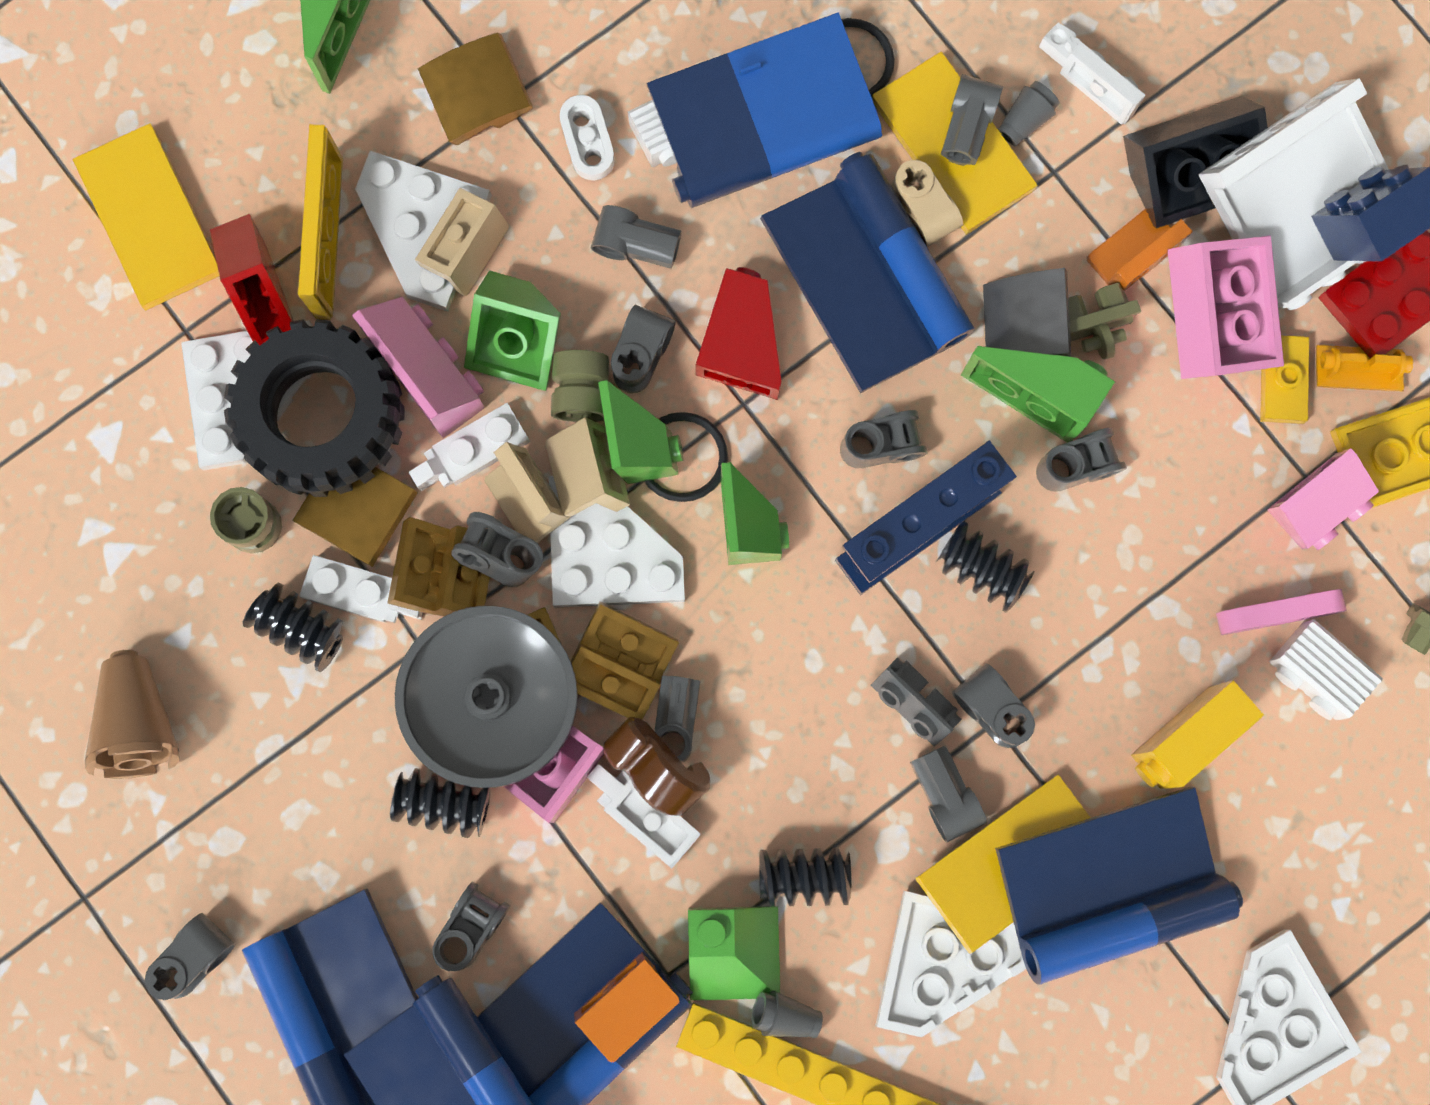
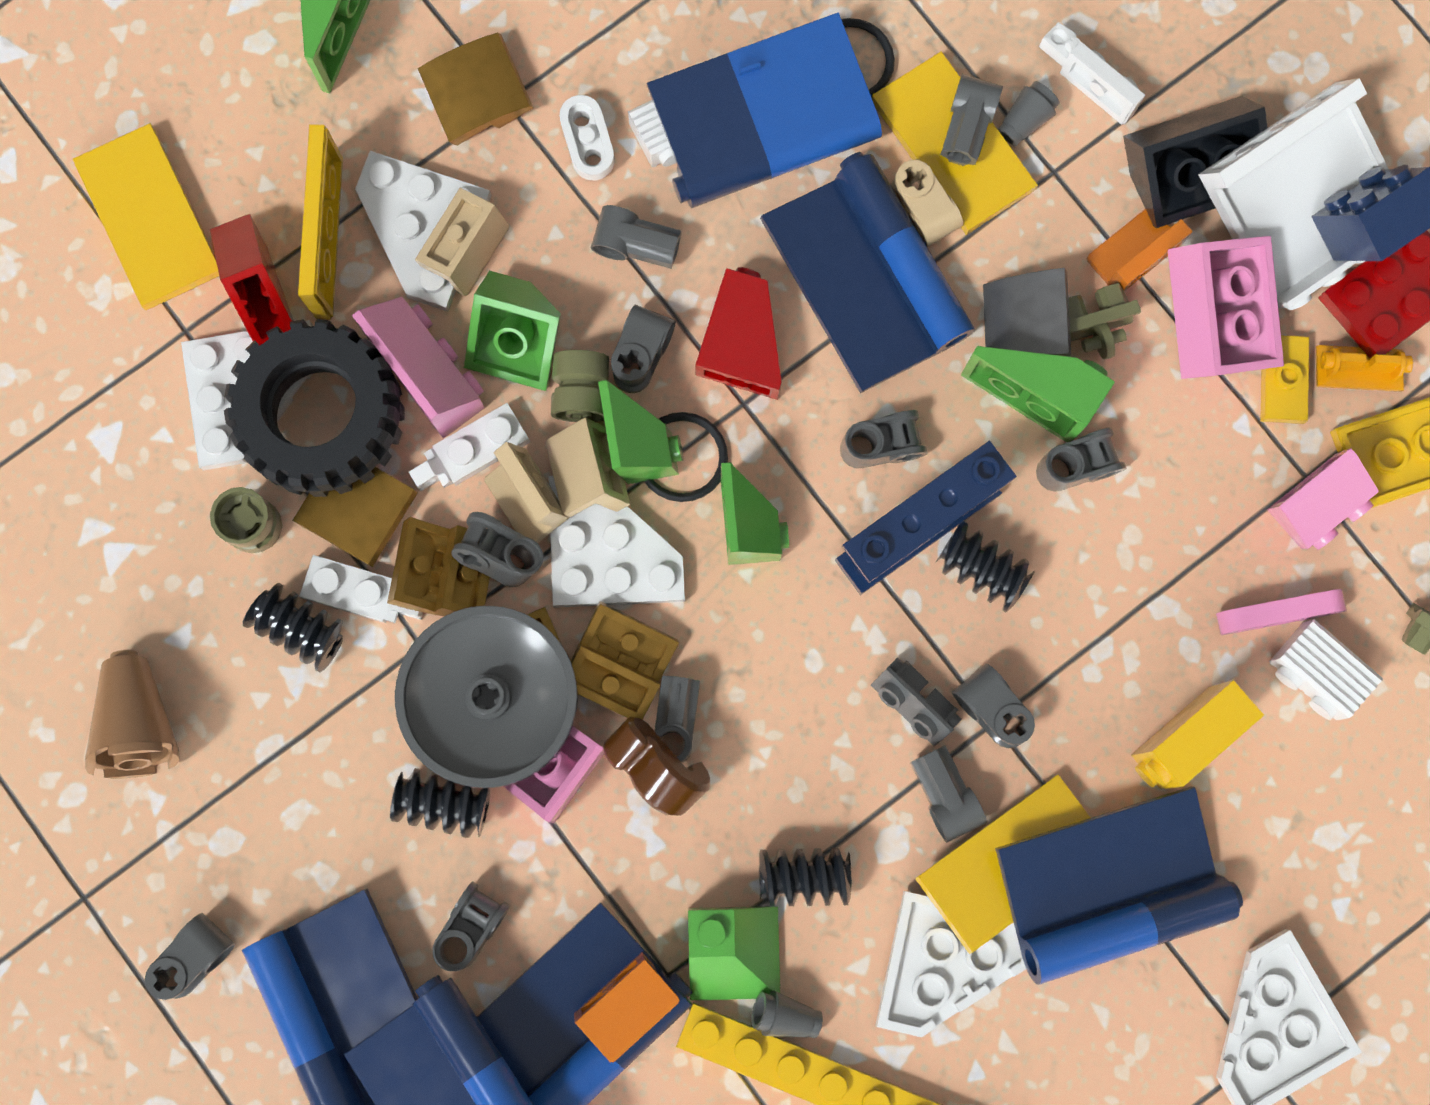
(662, 834): white hinge -> none

